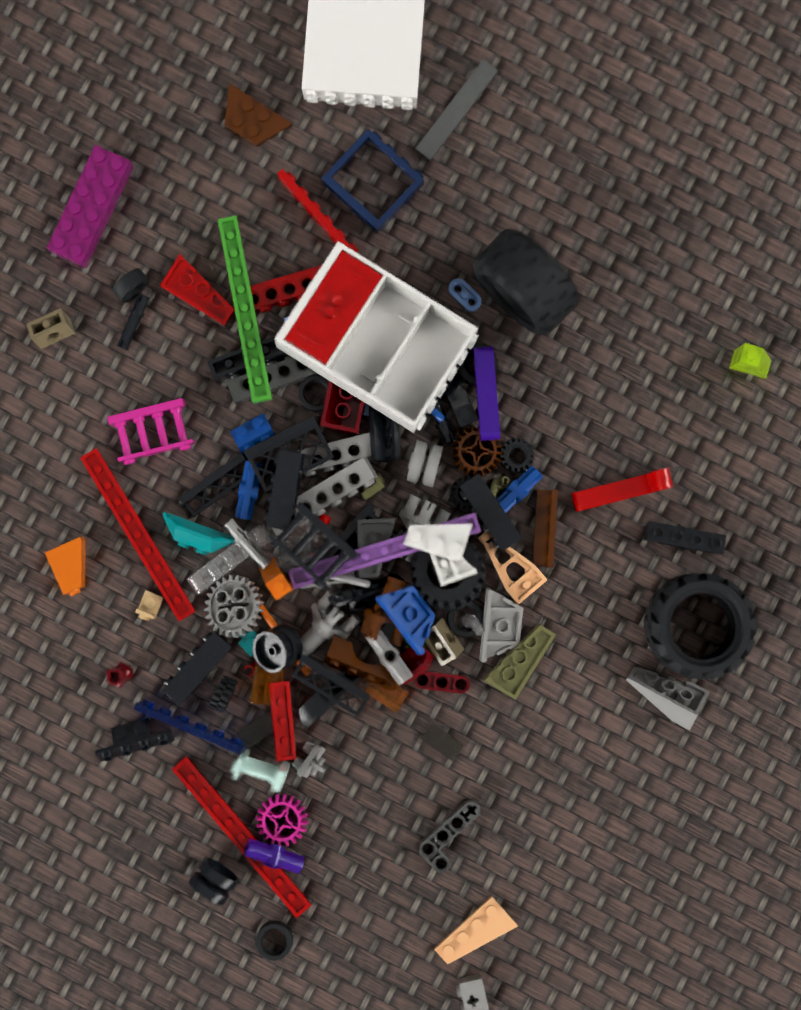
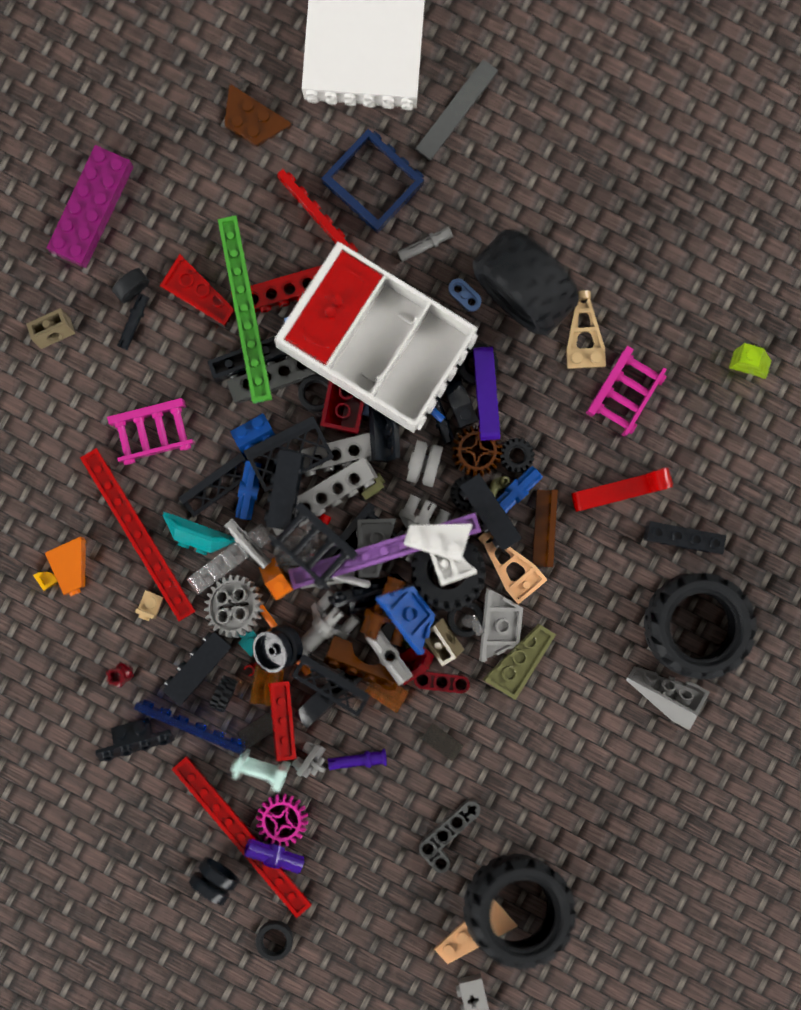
(45, 579): none -> yellow tile
(367, 759): none -> dark purple pin
(425, 244): none -> light grey pin
(552, 934): none -> black tyre
(585, 357): none -> tan plate
(618, 375): none -> dark pink fence

